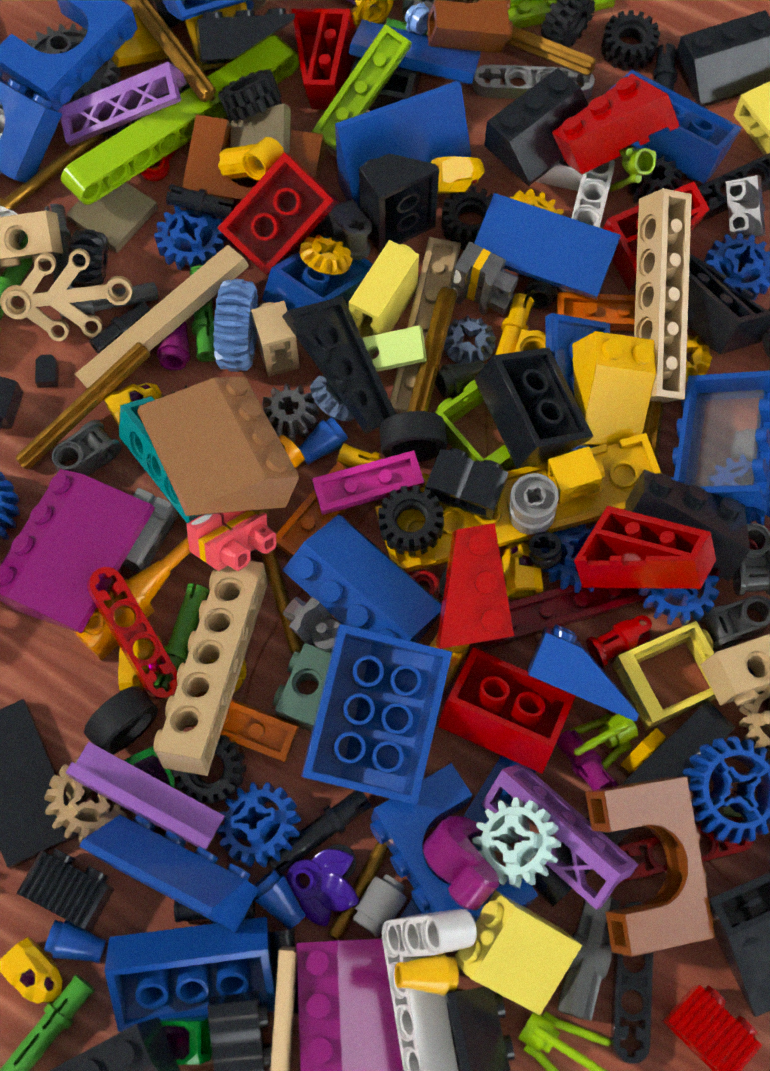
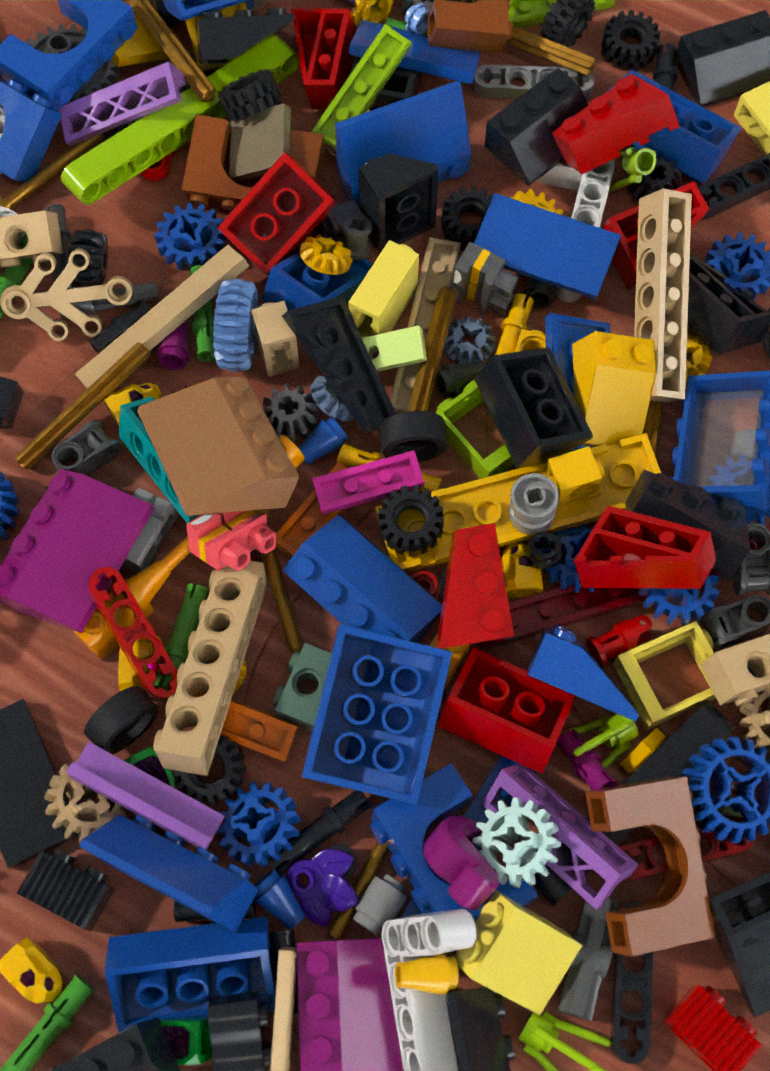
(46, 371): black piece -> none
(74, 943): blue cone -> none
(115, 215): dark tan tile -> none
(200, 201): black pin -> none
(250, 160): yellow piece -> none
(312, 623): flat silver hips -> none
(457, 173): yellow rock -> none
(467, 483): black brick -> none
(608, 308): orange plate -> none
(745, 207): flat silver hips -> none

